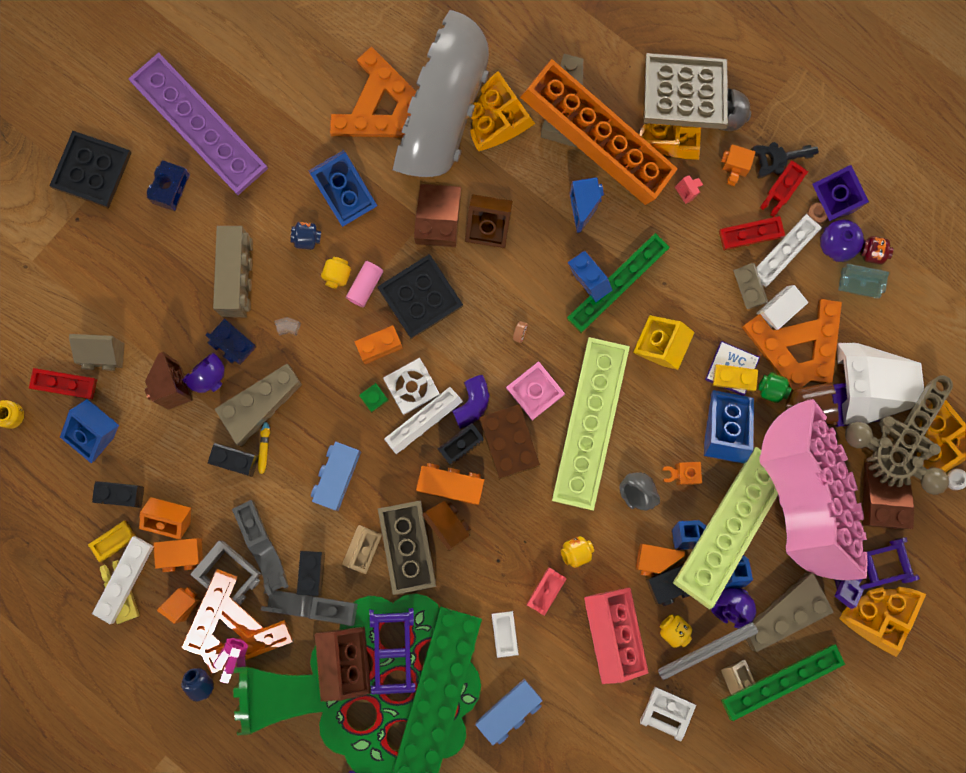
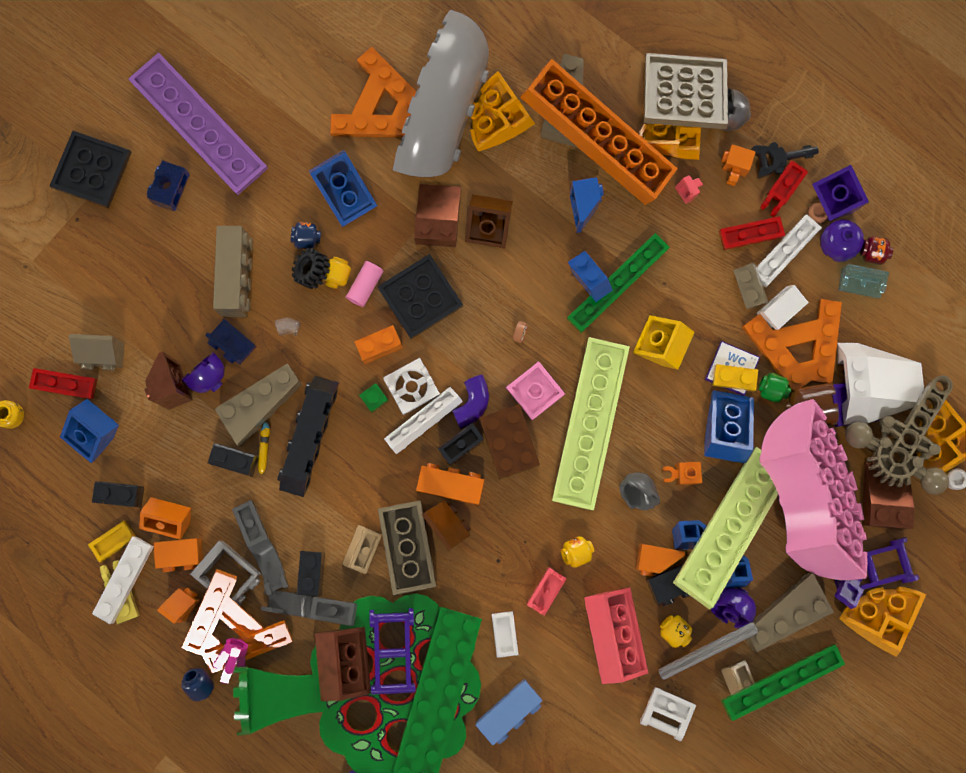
(306, 441): none -> black brick
(310, 268): none -> black tyre
(335, 476): medium blue brick -> none

